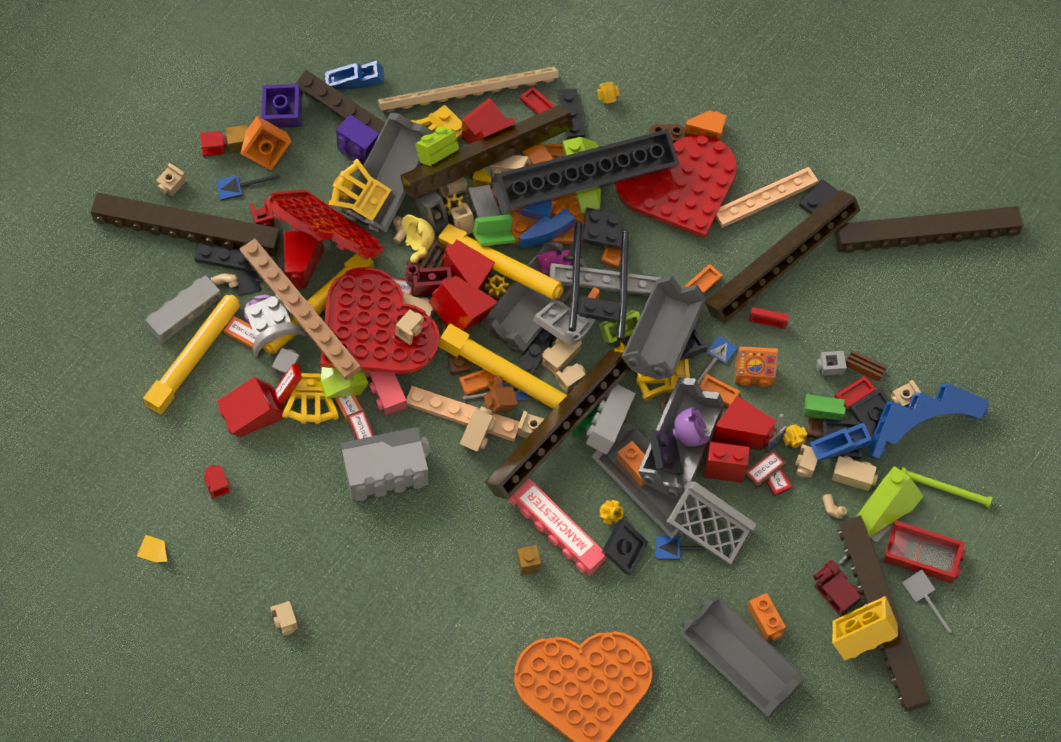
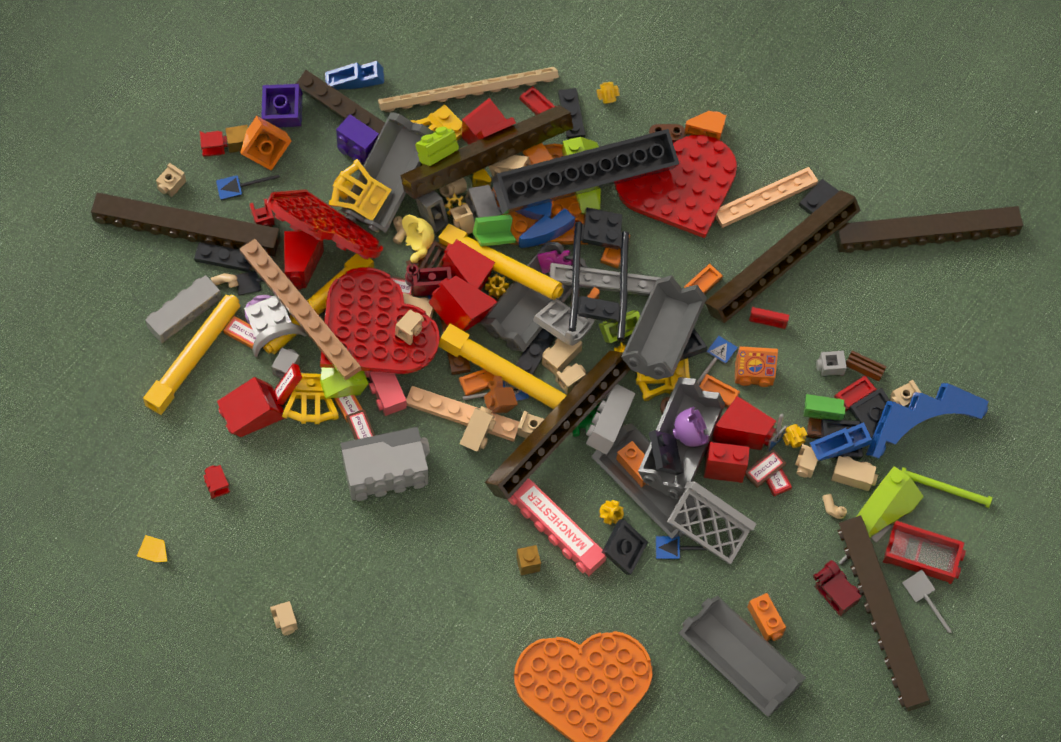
(864, 629): yellow slope -> none

